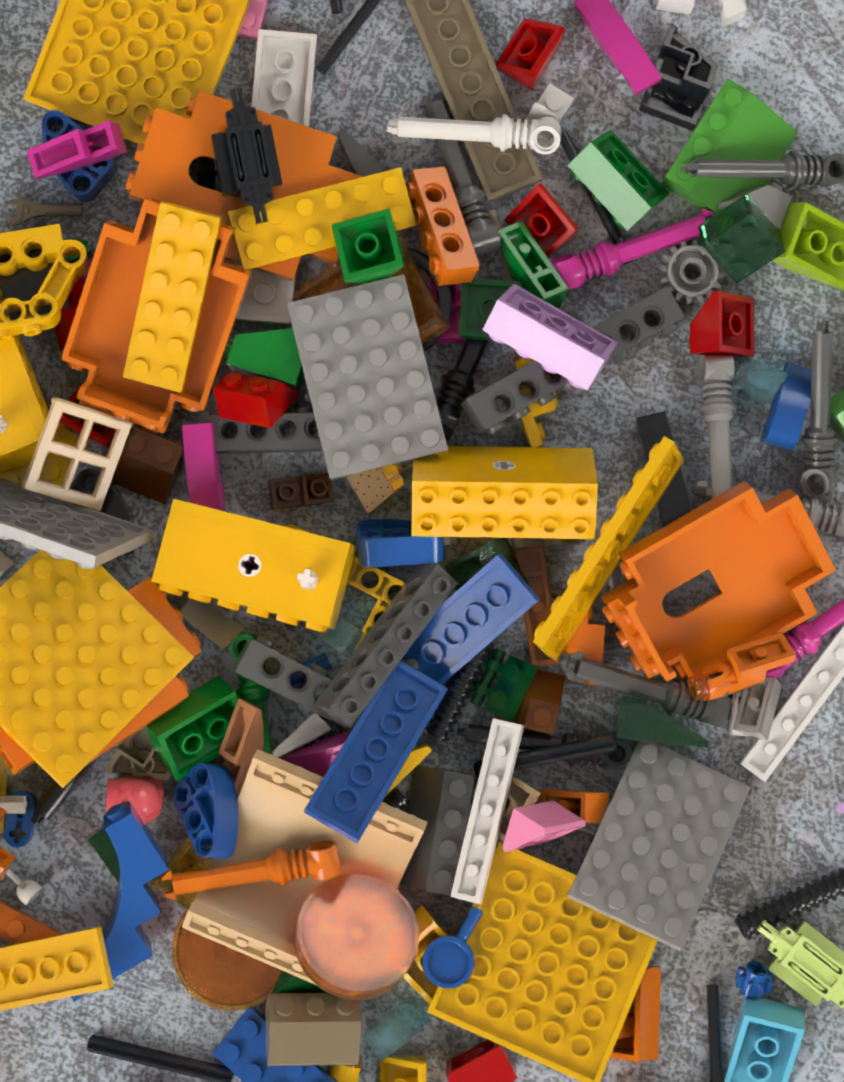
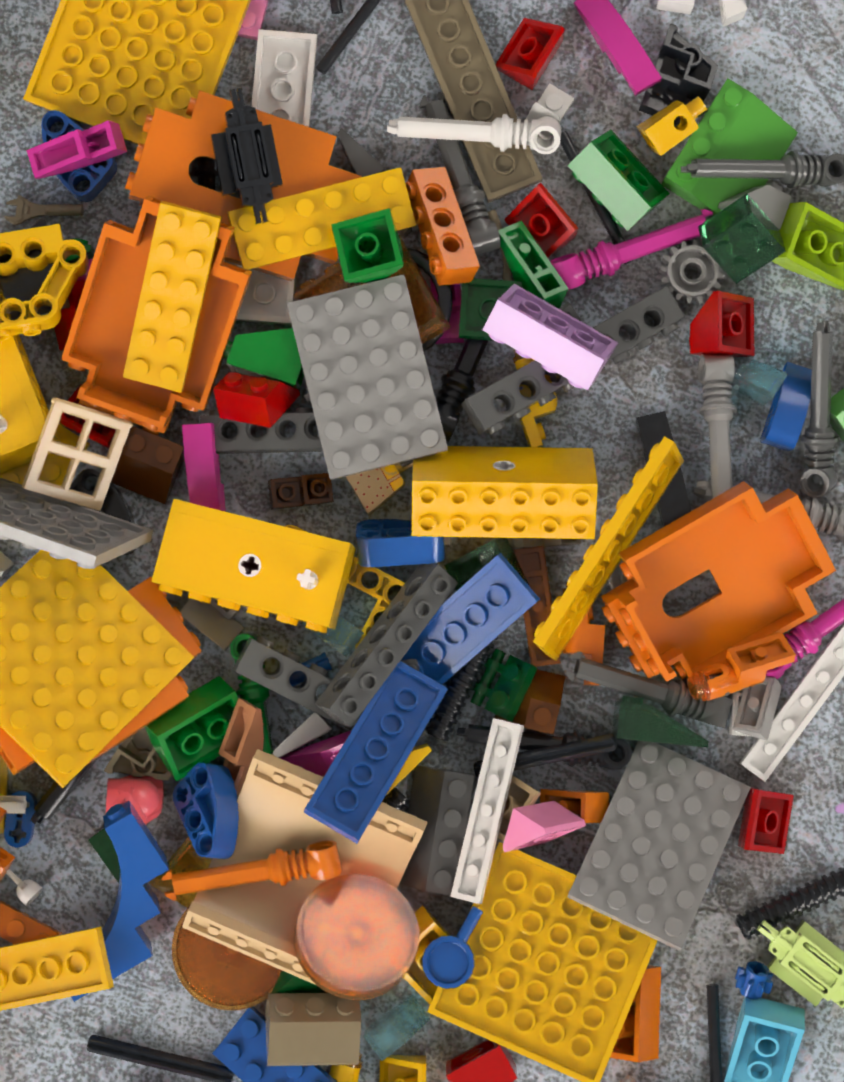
(660, 130): none -> yellow torso
(765, 821): none -> red slope

